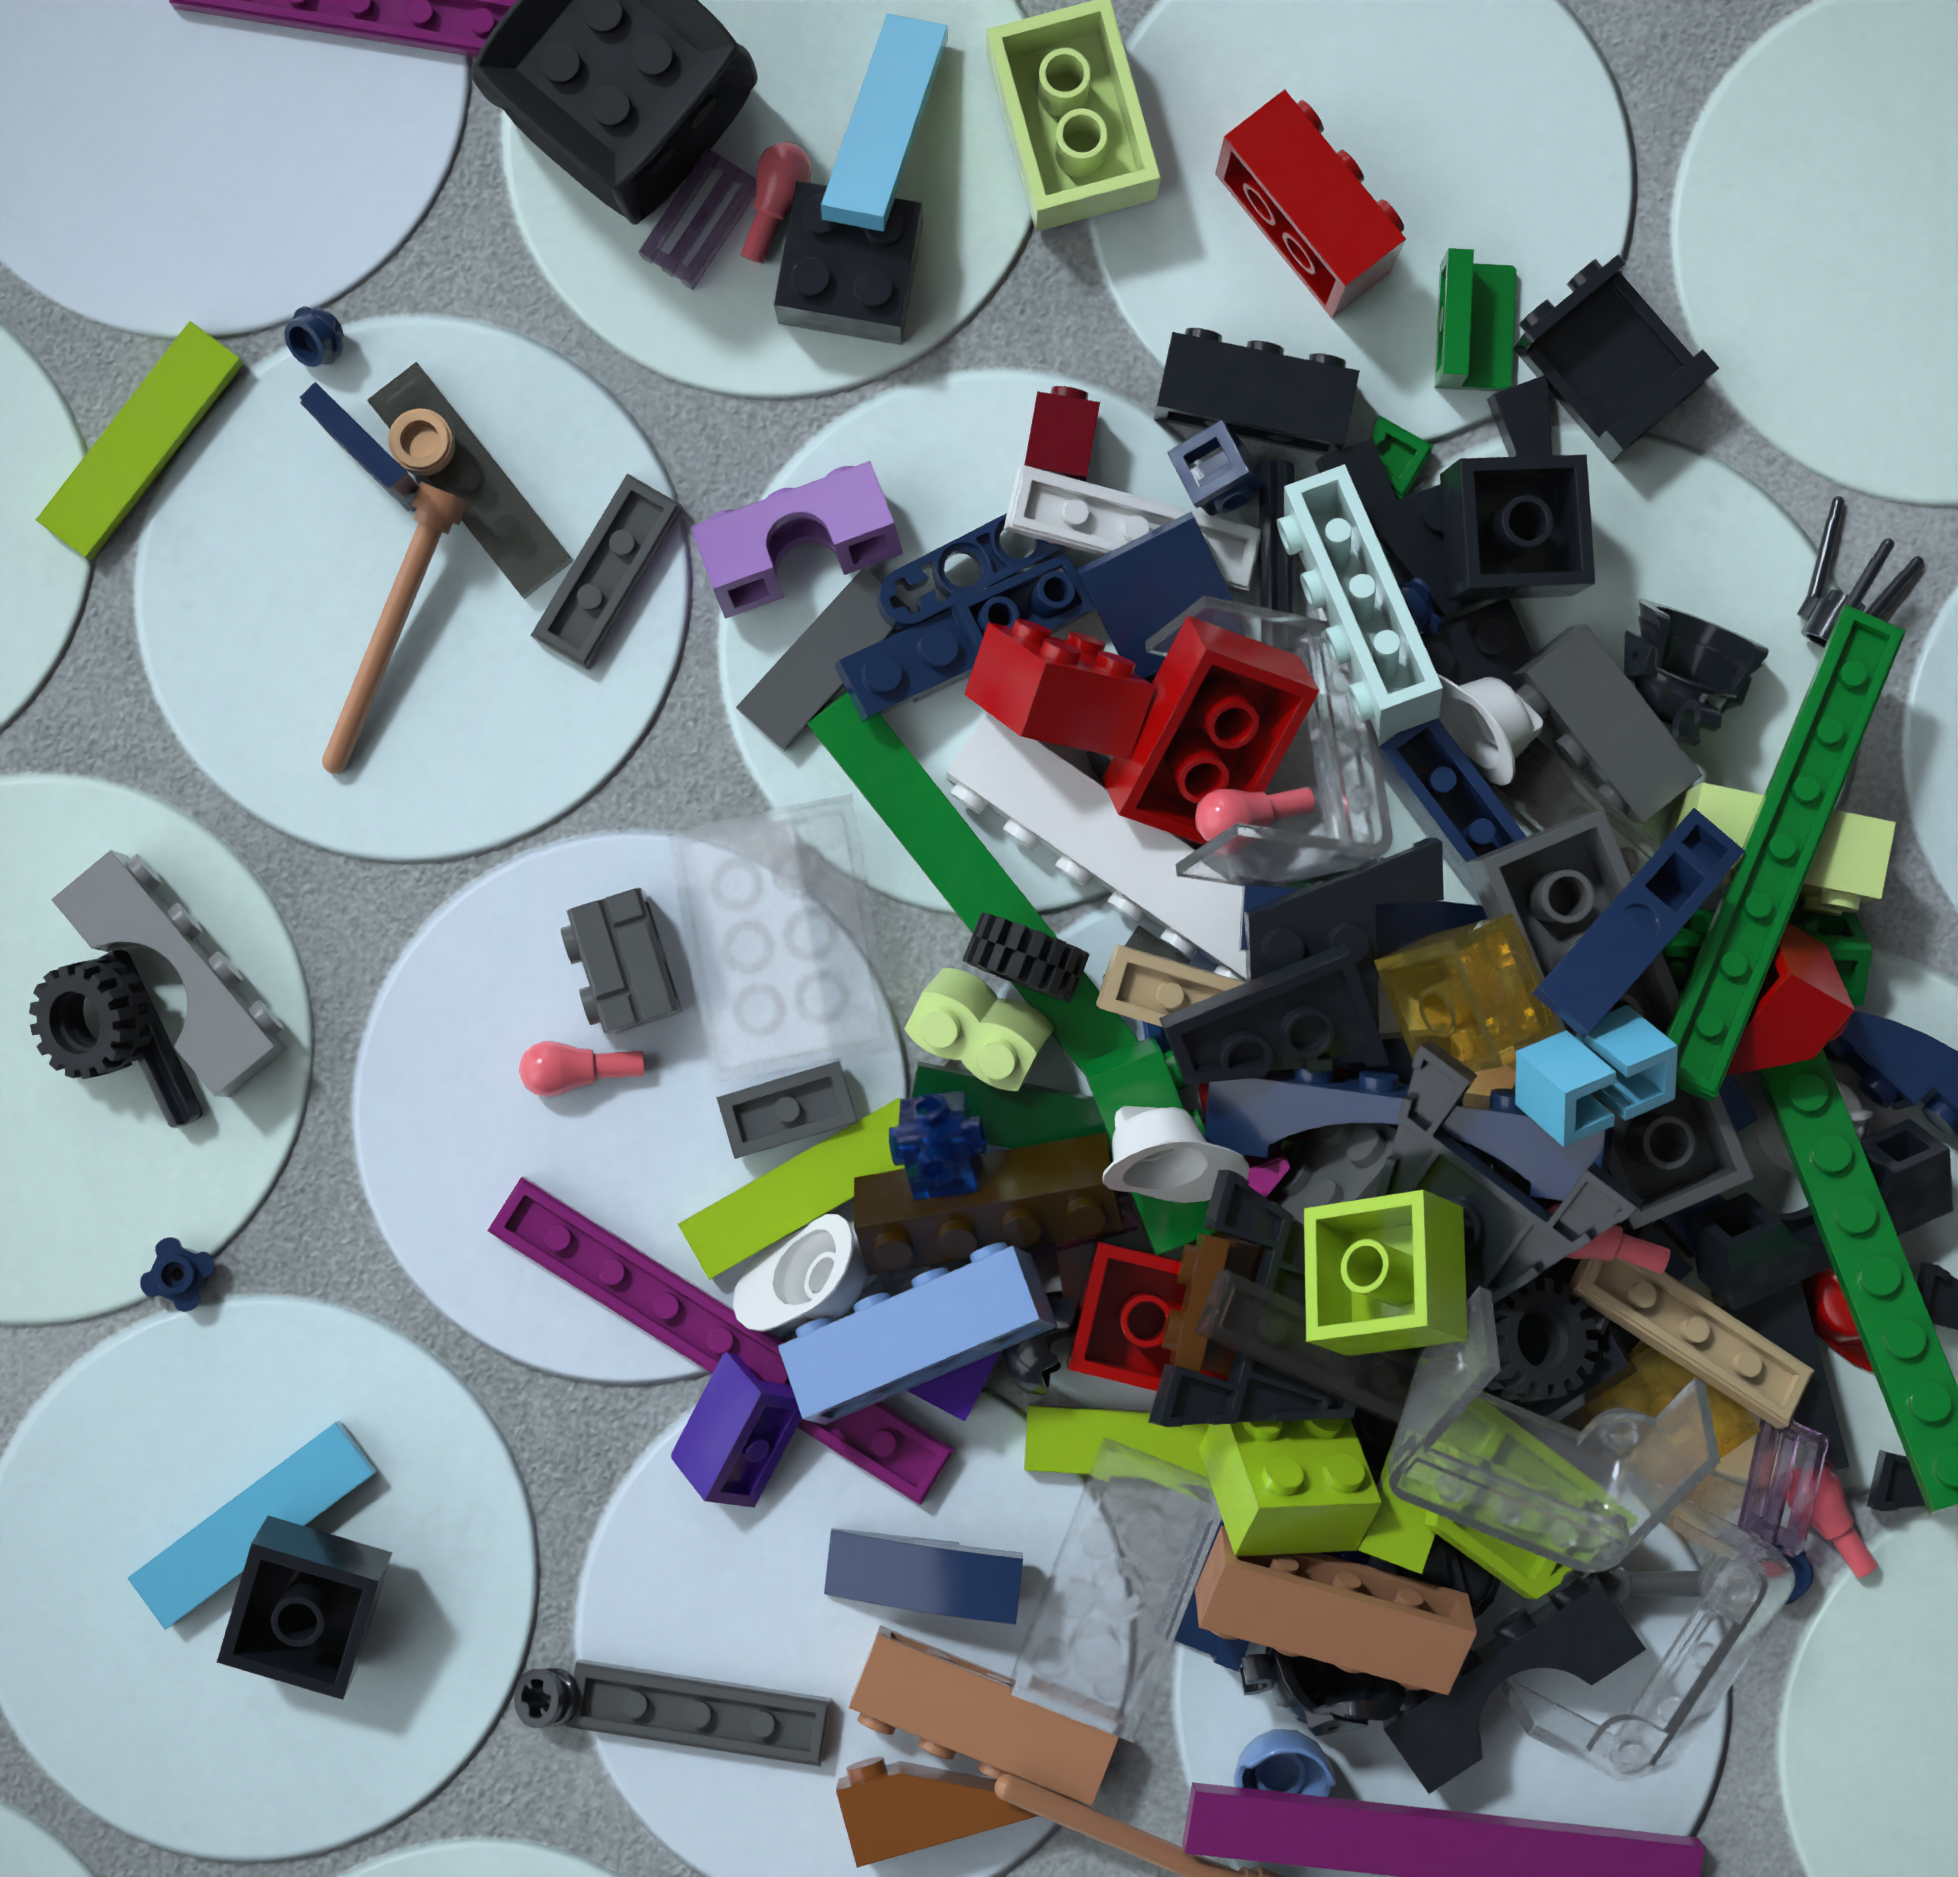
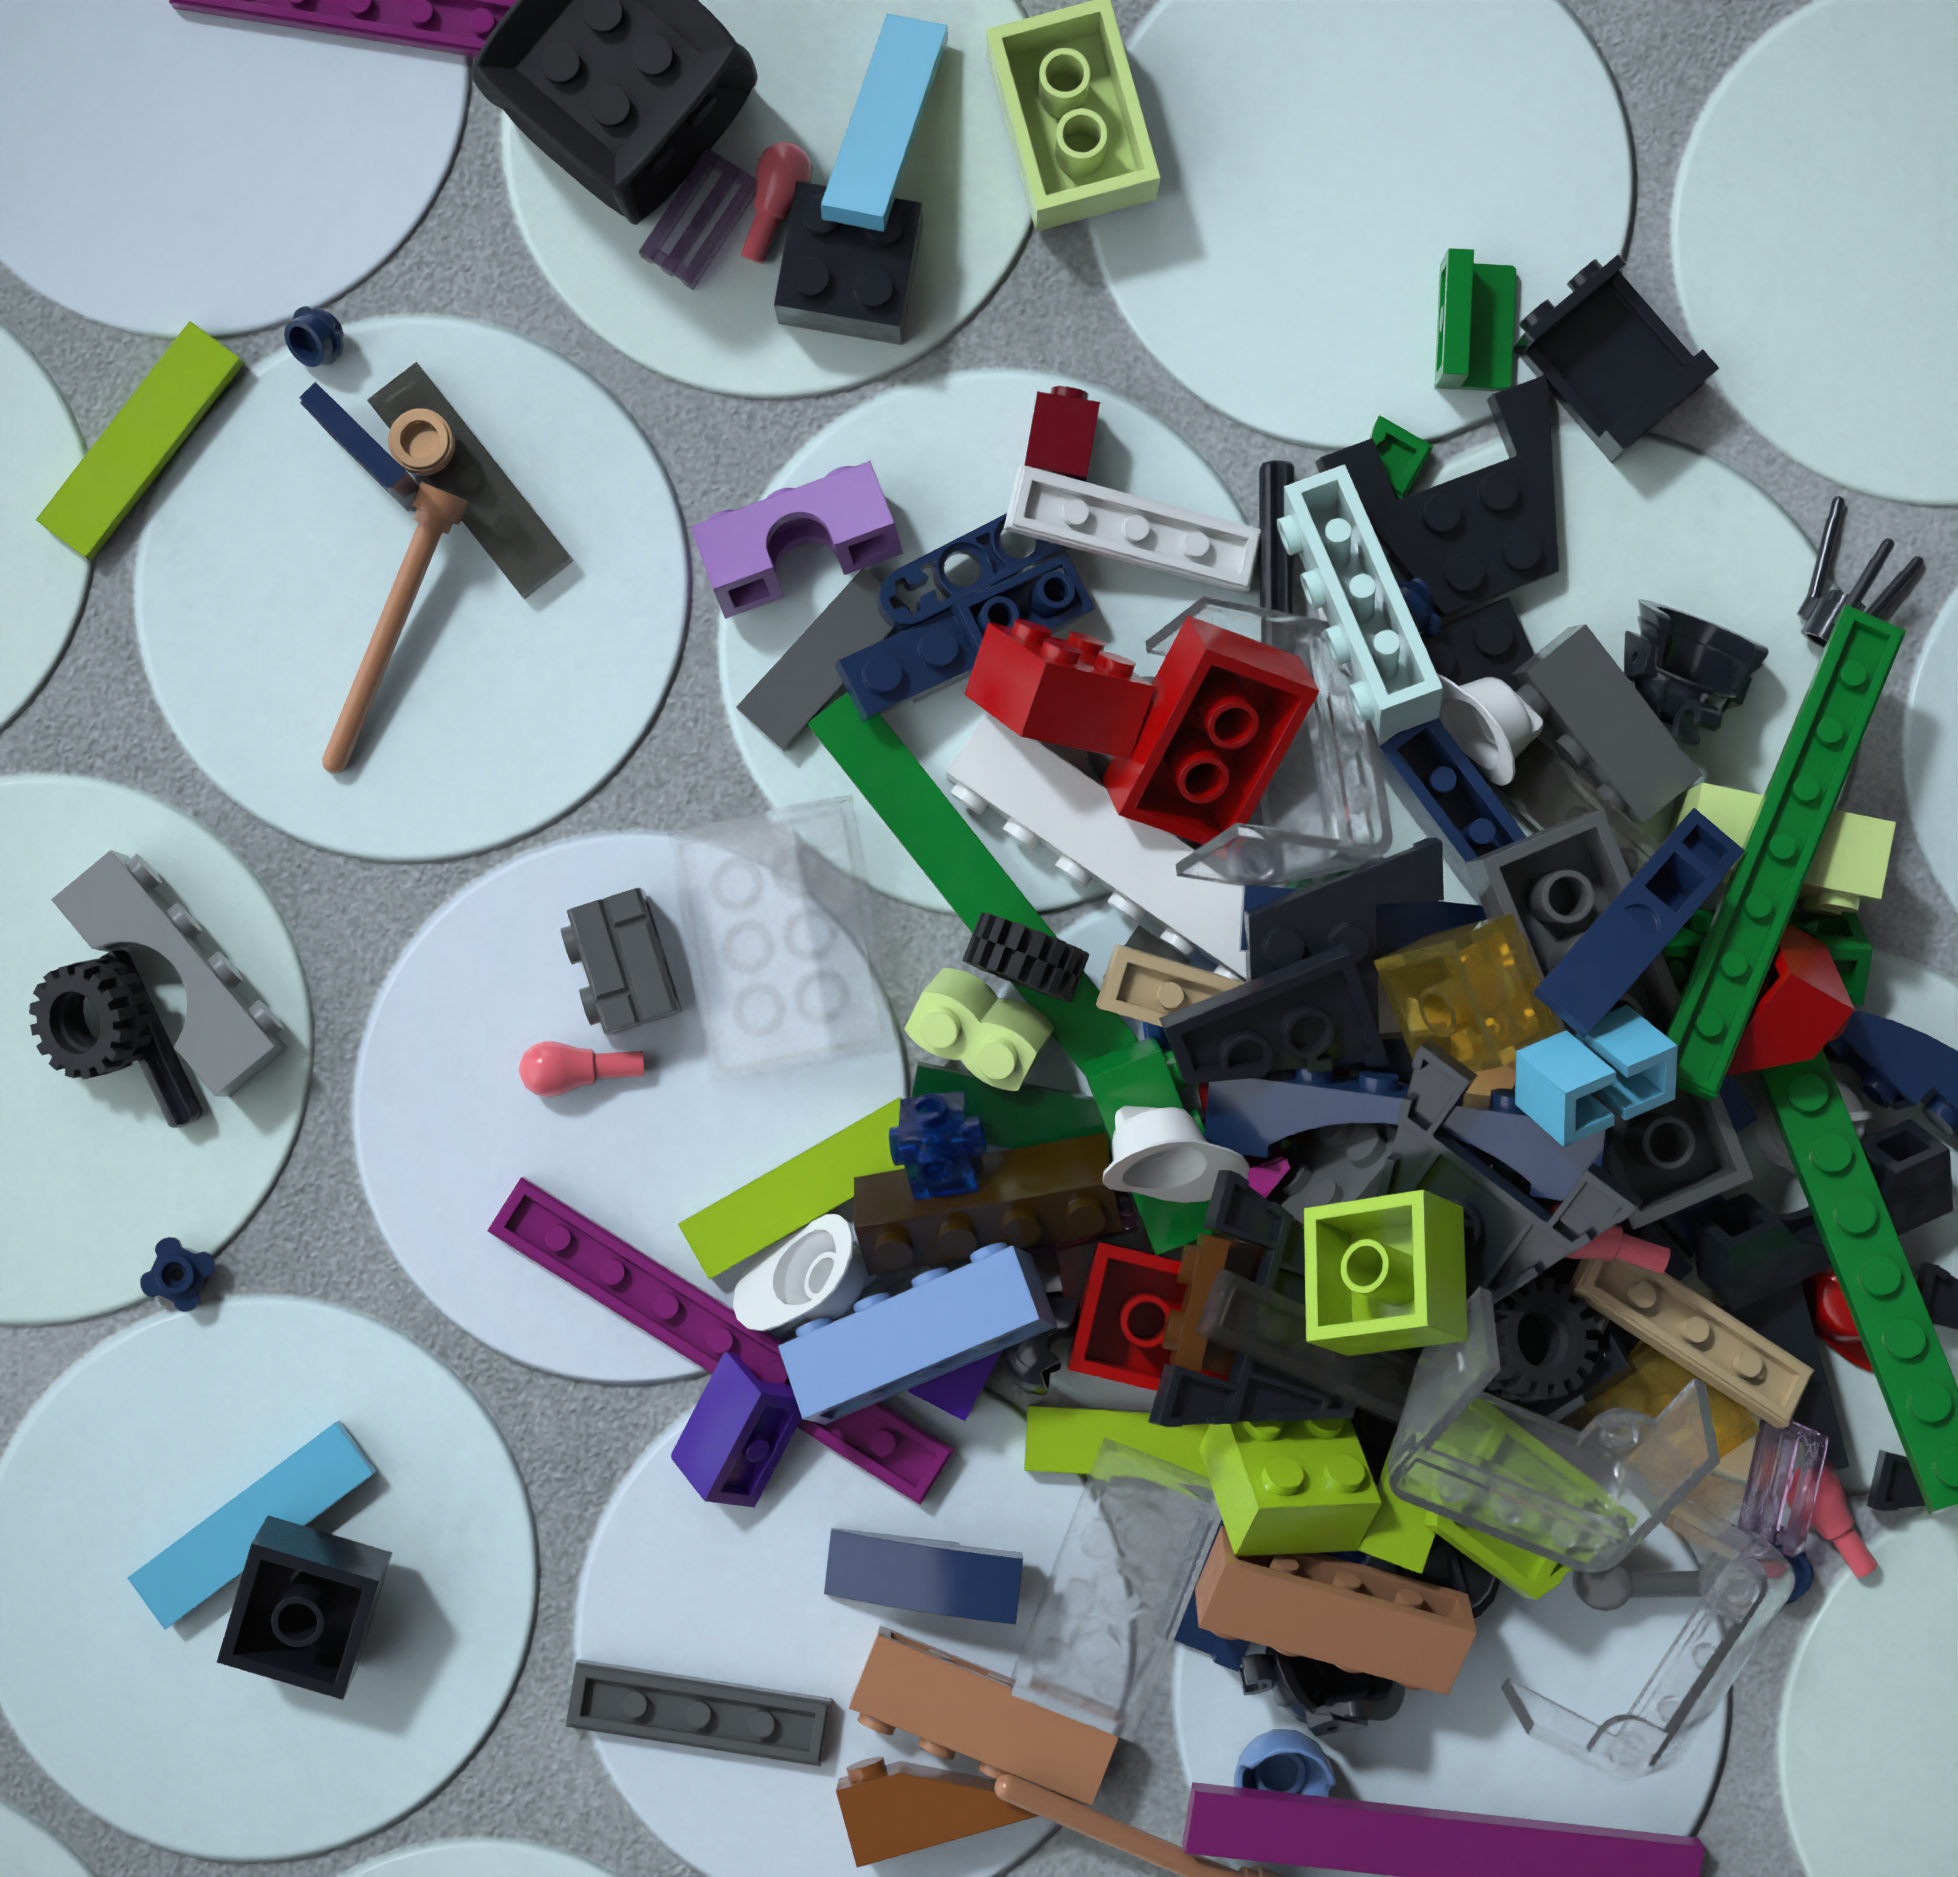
(530, 1703): black bush -> none
(607, 571): dark grey tile -> none
(787, 1109): dark grey plate -> none
(1150, 585): dark blue tile -> none
(1222, 480): dark blue brick -> none
(1230, 806): coral piece -> none
(1257, 391): black brick -> none
(1310, 202): red brick -> none
(1517, 527): black brick -> none
(1574, 1632): black arch -> none

